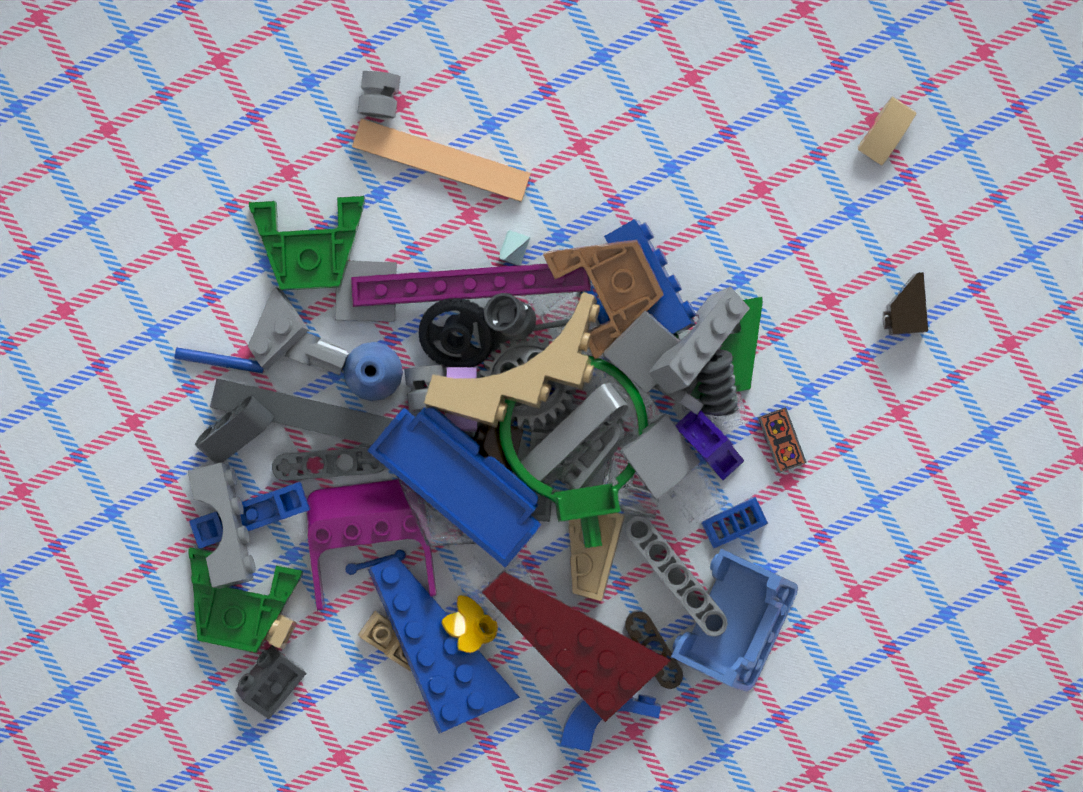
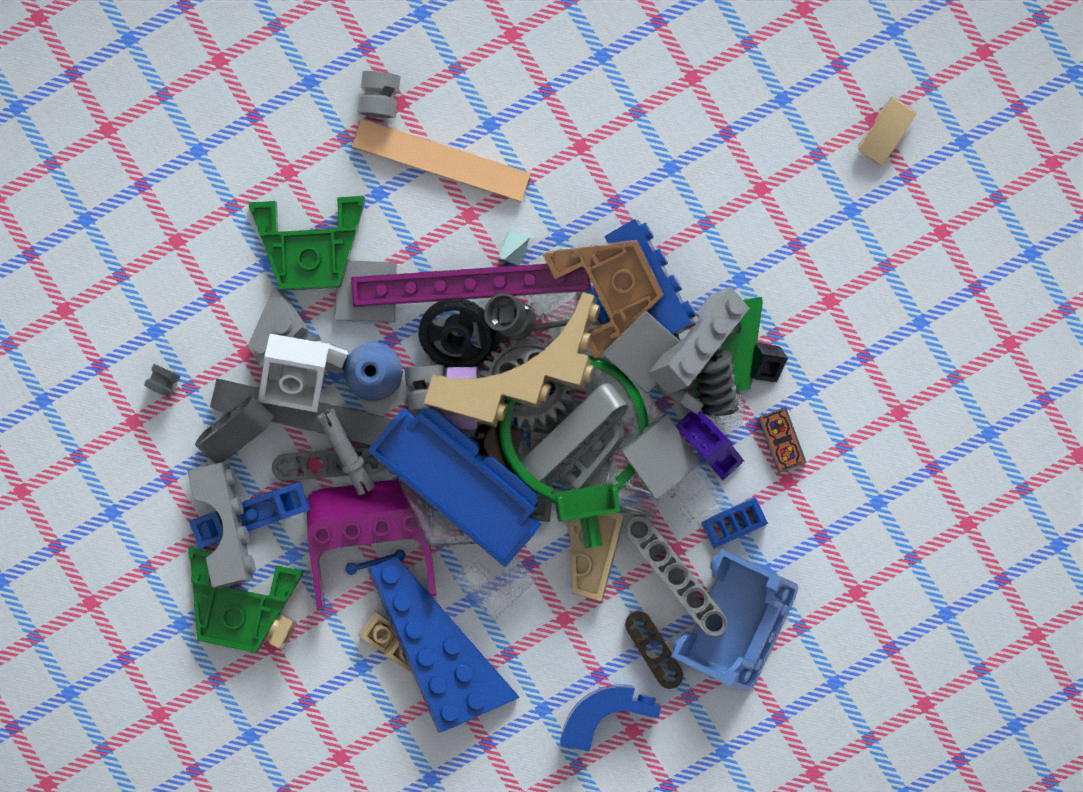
(162, 380): none -> dark grey wheel
(218, 360): blue bar -> none
(269, 682): dark grey bracket -> none
(293, 372): none -> white brick
(350, 460): none -> light grey pin
(467, 623): yellow plate -> none
(585, 652): dark red wing -> none
(767, 362): none -> black slope
(908, 308): dark brown slope -> none

